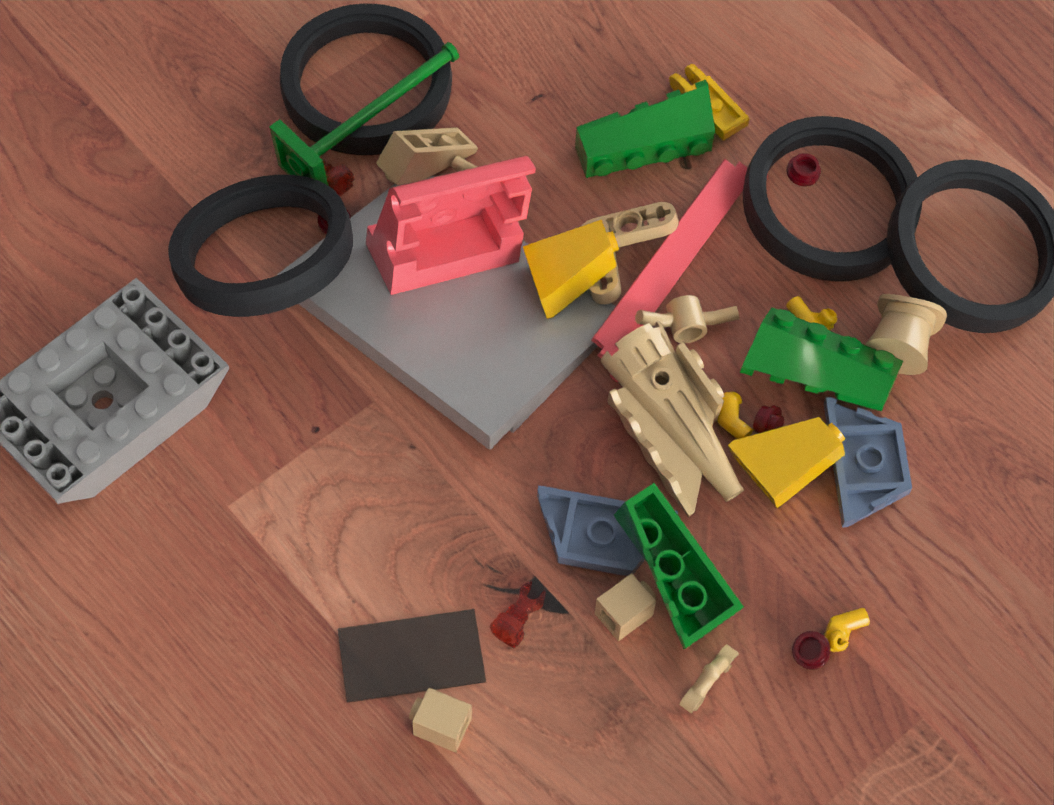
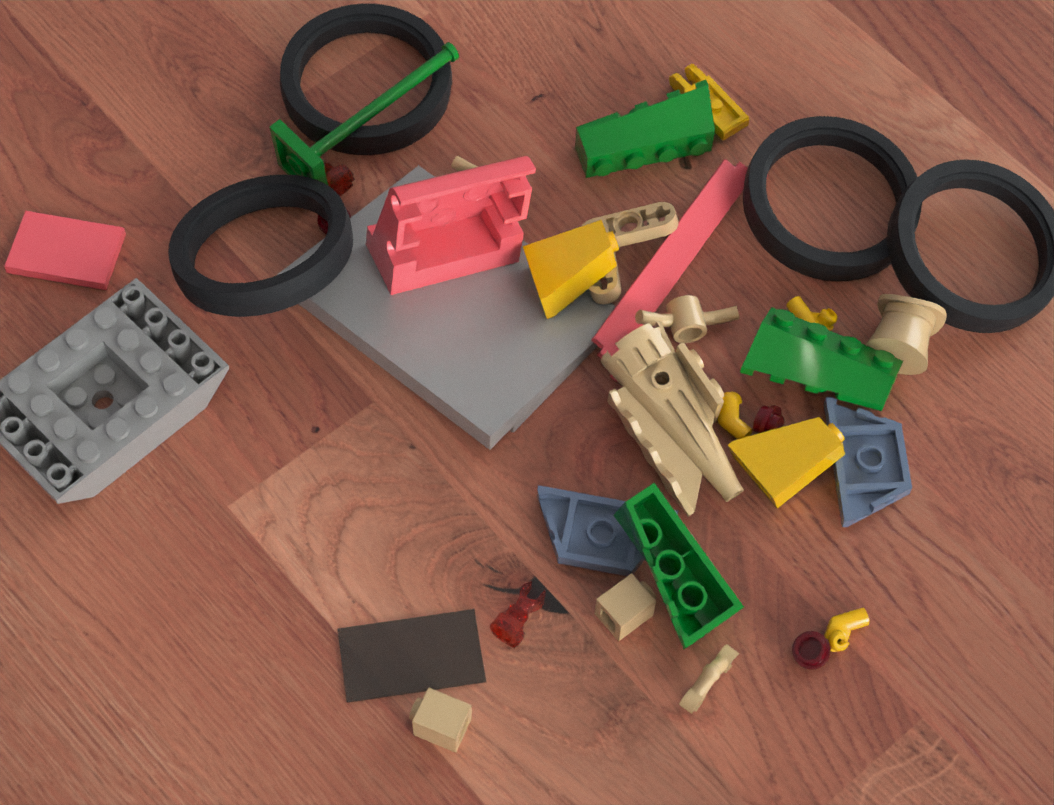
(65, 250): none -> coral tile
(422, 153): tan slope -> none
(803, 169): dark red plate -> none

